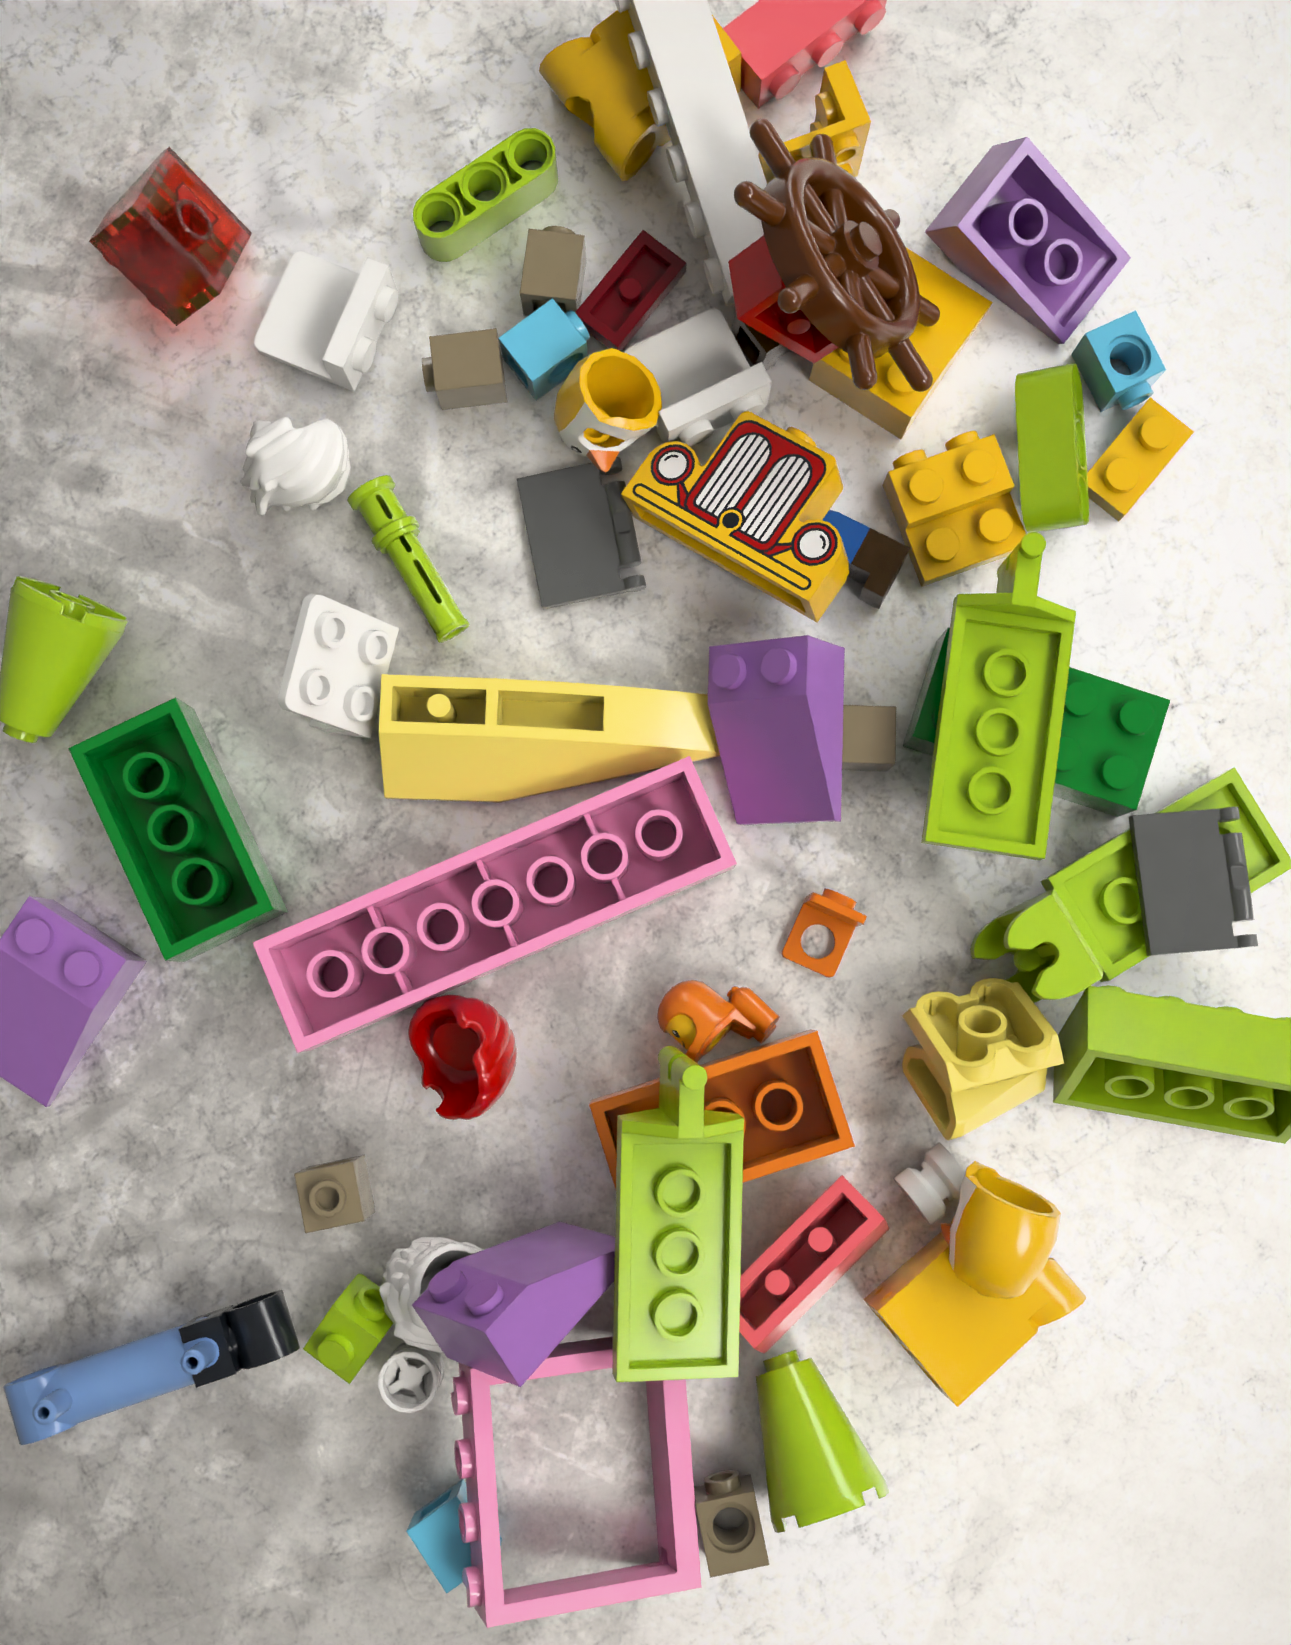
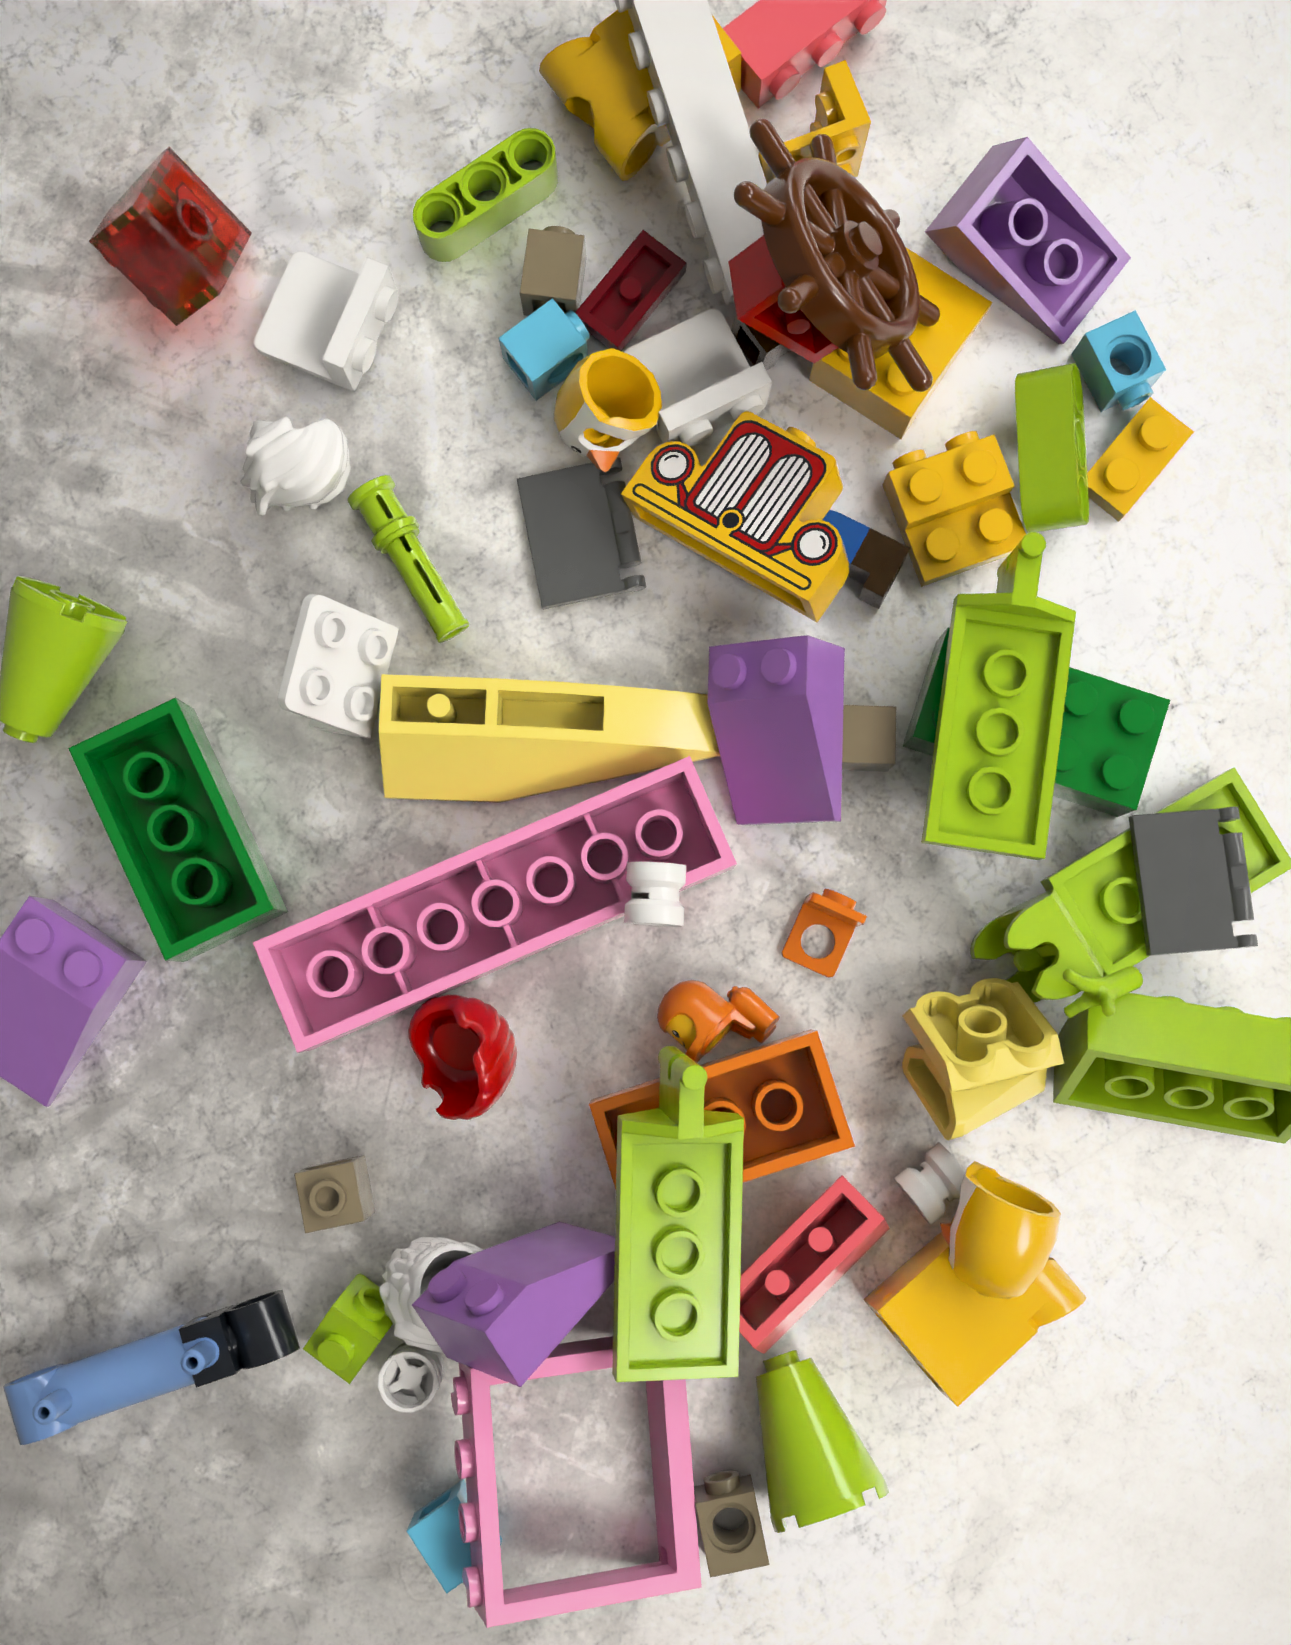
(465, 369): dark tan brick -> none
(655, 894): none -> white wheel
(1101, 989): none -> lime bar

